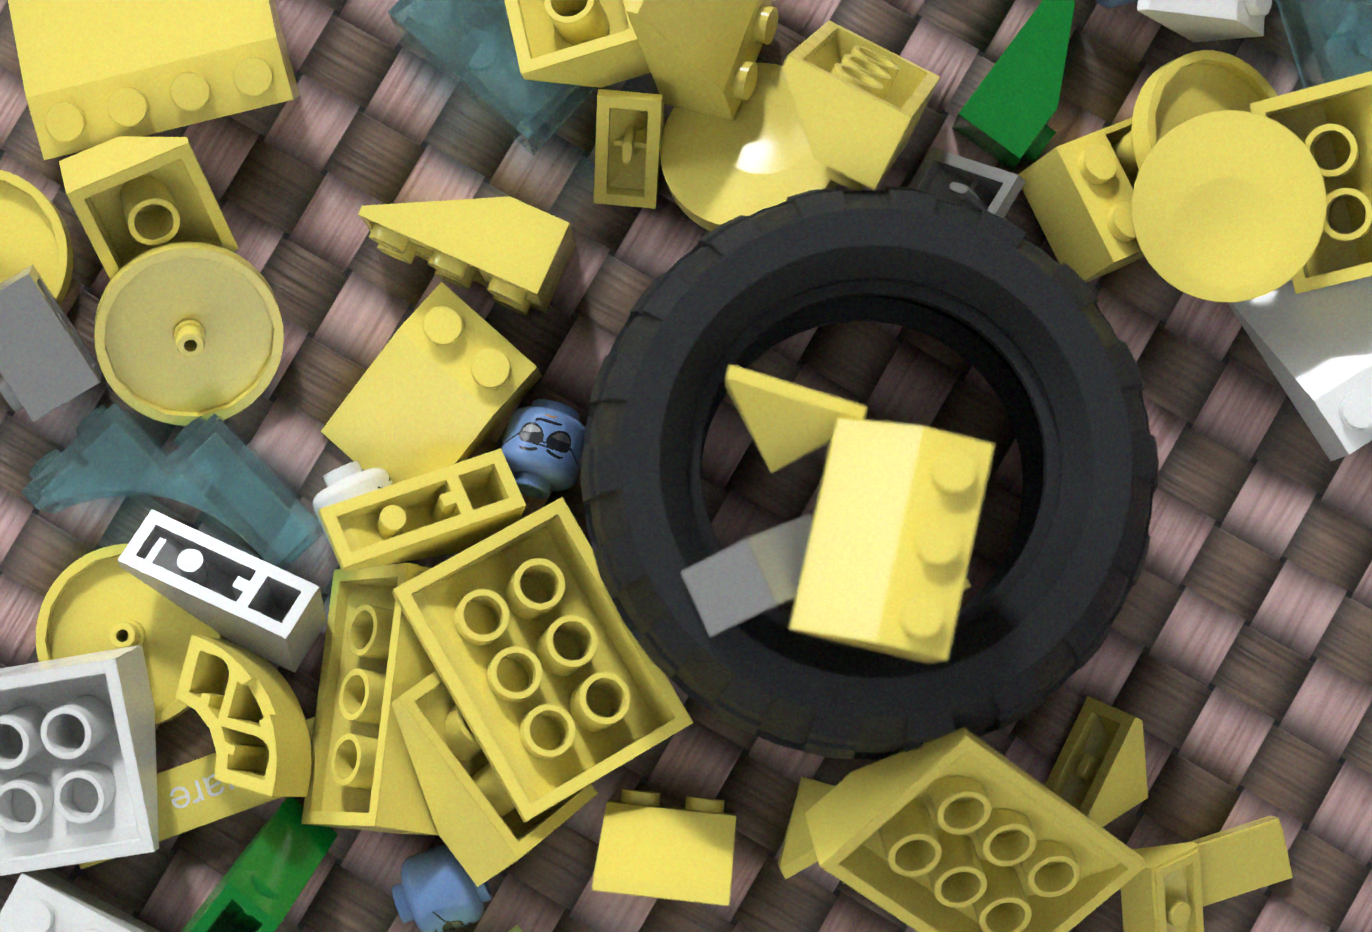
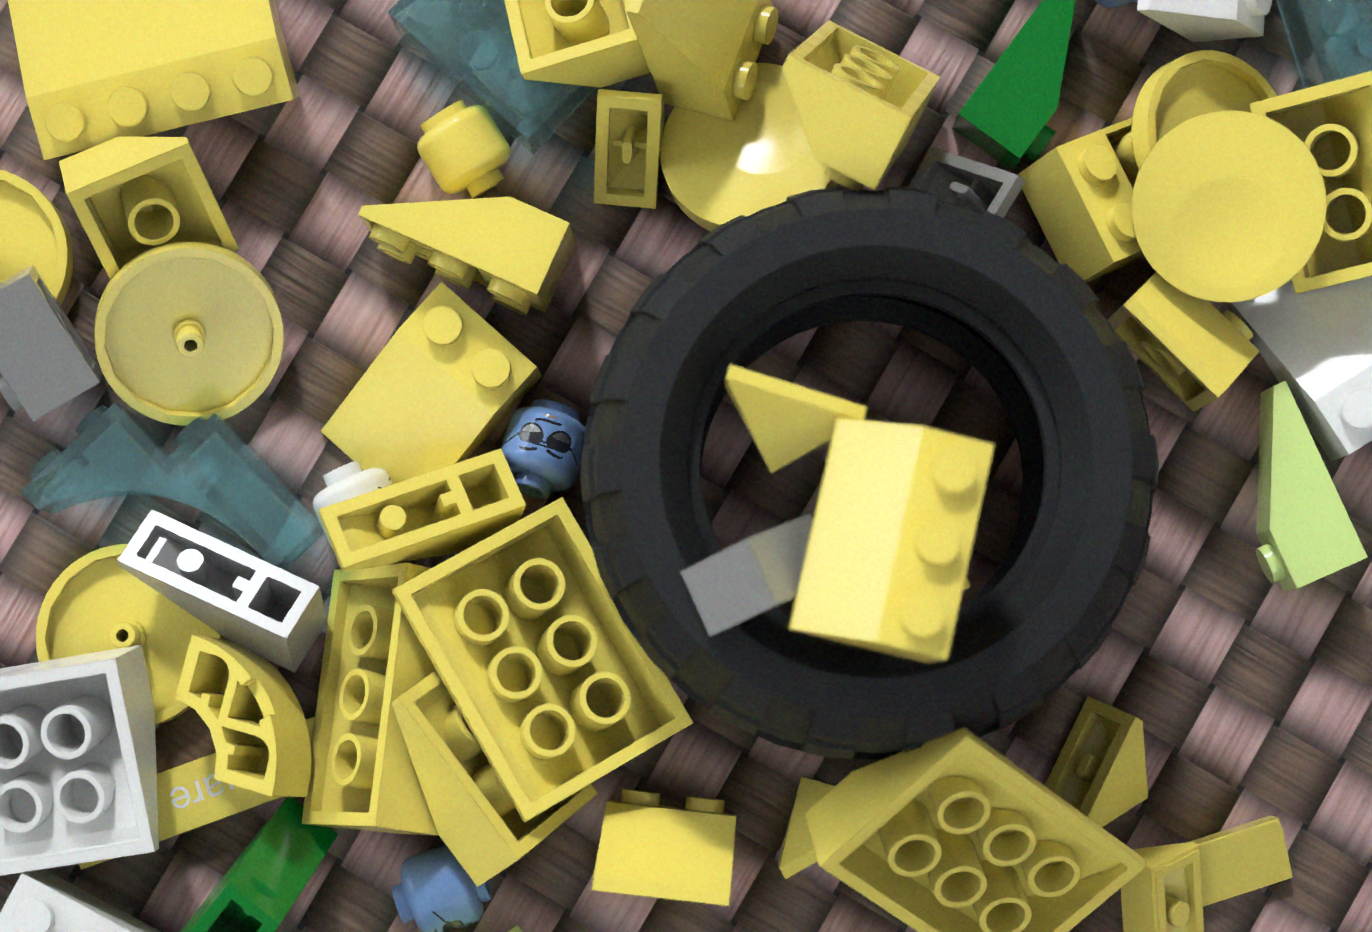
(464, 149): none -> light yellow head
(1184, 340): none -> light yellow slope
(1298, 507): none -> yellowish green slope

